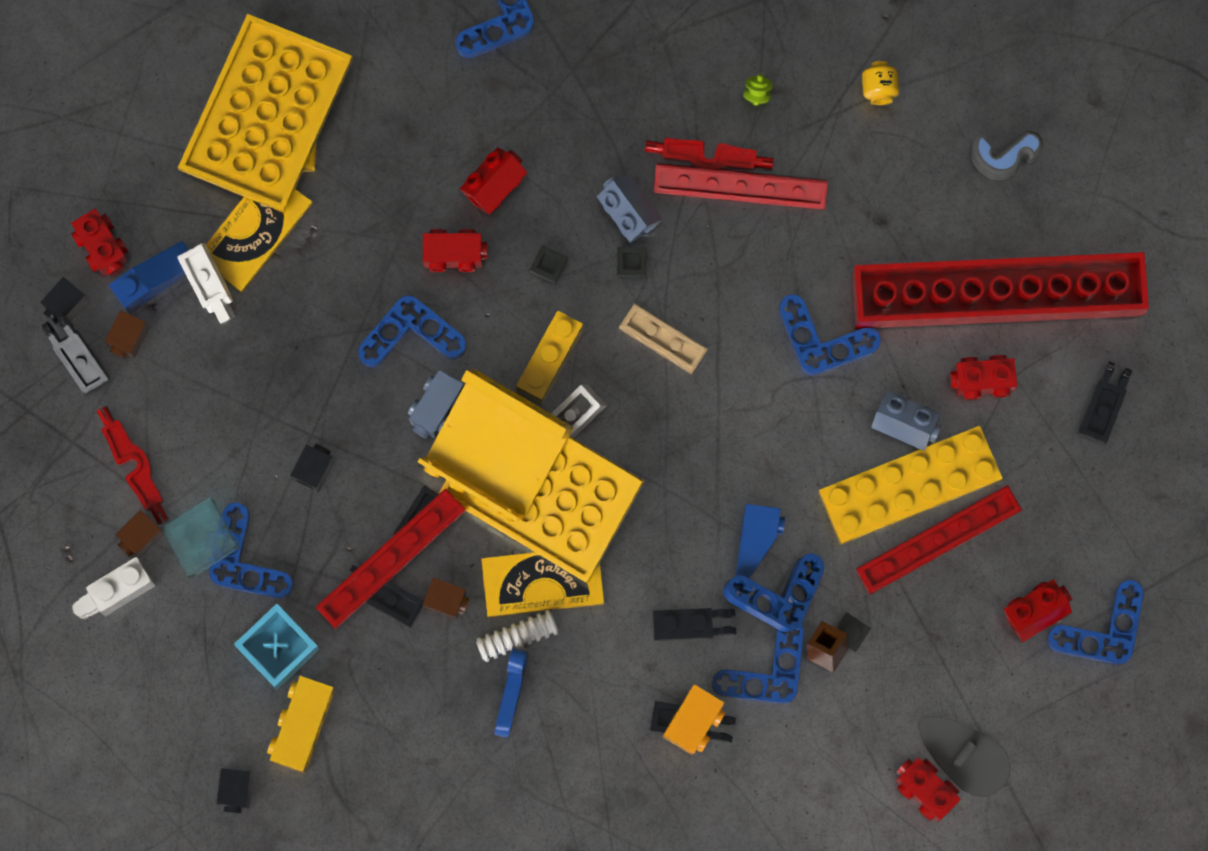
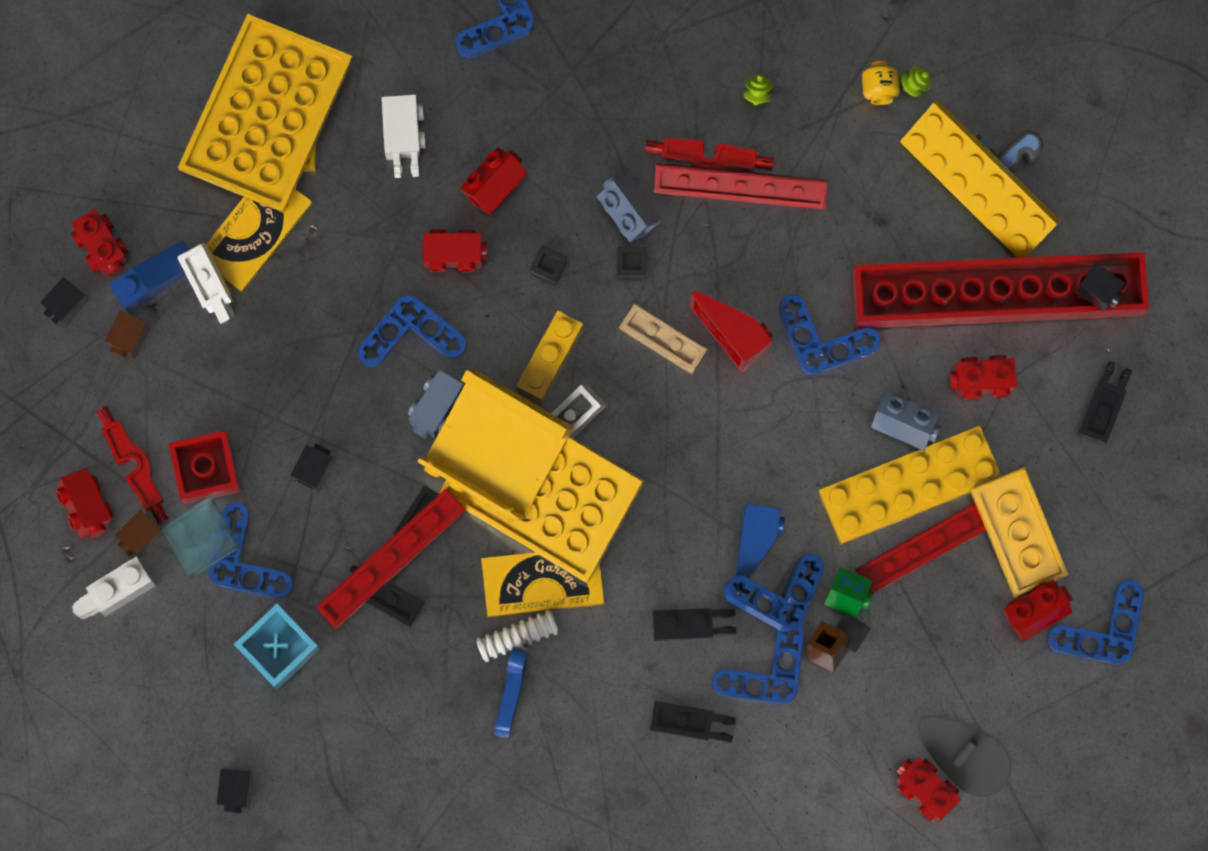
(76, 355): hinge -> none
(85, 506): none -> red brick
(204, 467): none -> red brick
(301, 724): yellow brick -> none
(402, 131): none -> white hinge
(446, 599): reddish brown brick -> none
(694, 720): light orange brick -> none
(735, 331): none -> red slope
(849, 593): none -> green brick
(916, 81): none -> lime wheel
(980, 180): none -> yellow plate
(1019, 531): none -> yellow tile
(1101, 288): none -> black brick

